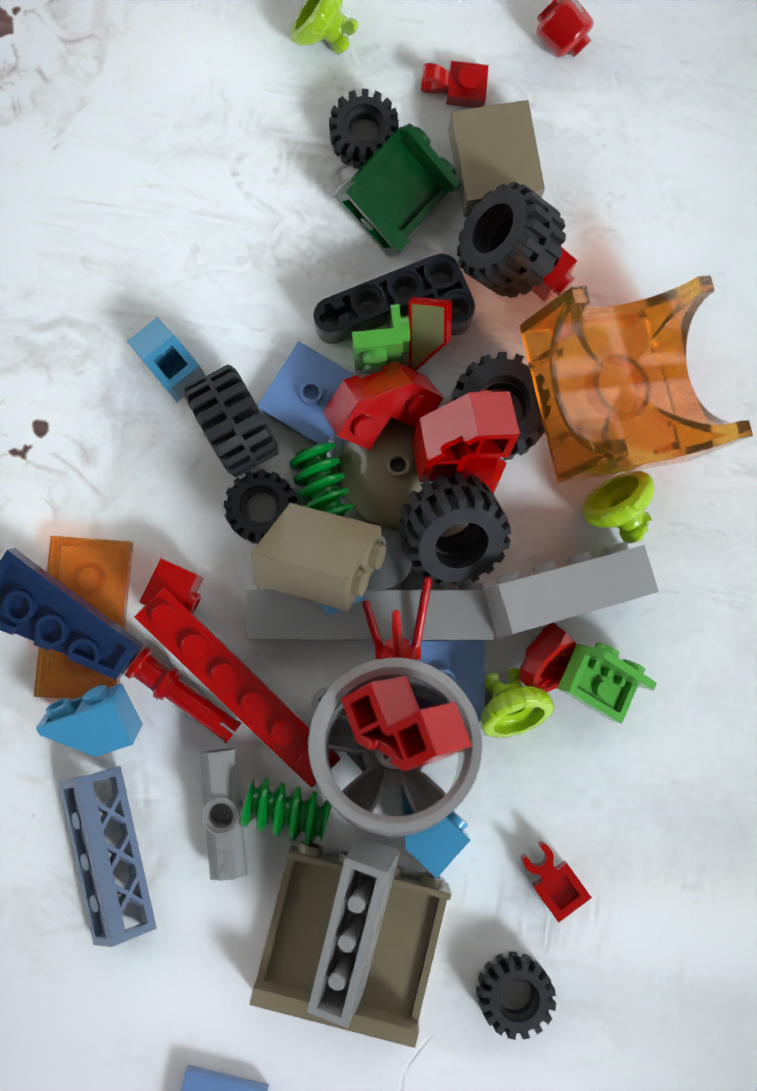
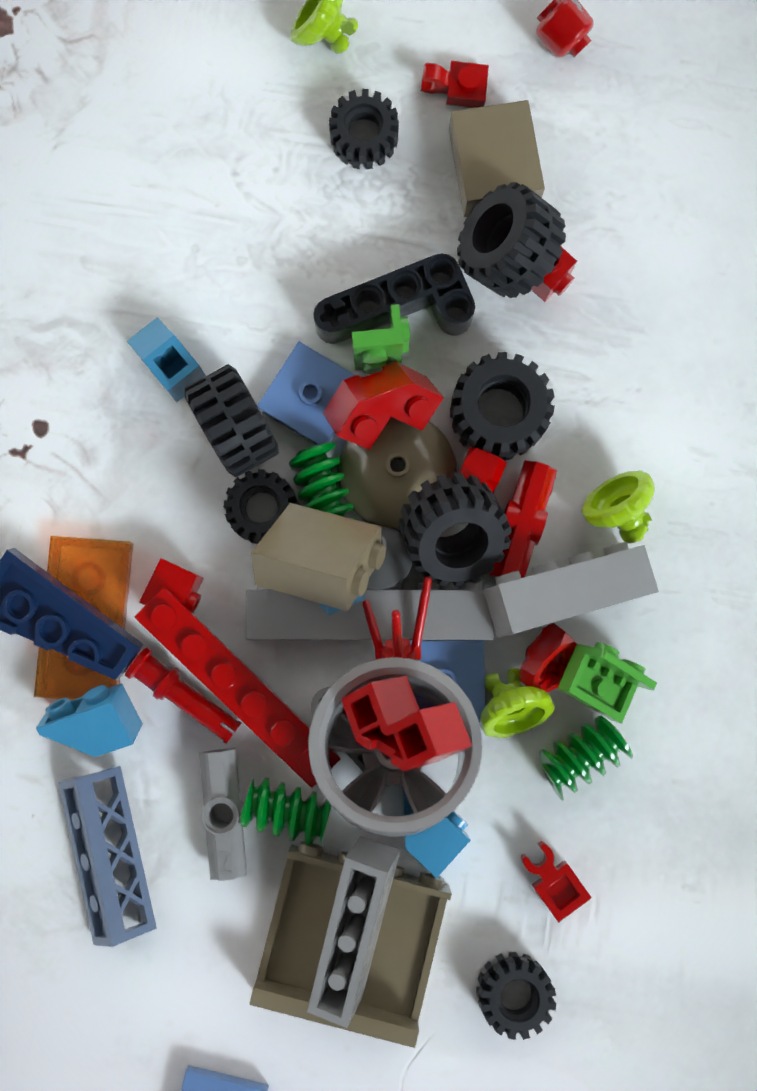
(398, 188): dark green panel -> none
(429, 328): olive tile -> none
(464, 429): red brick -> none
(526, 516): none -> red piece
(583, 755): none -> green piece
(620, 383): clear orange piece -> none

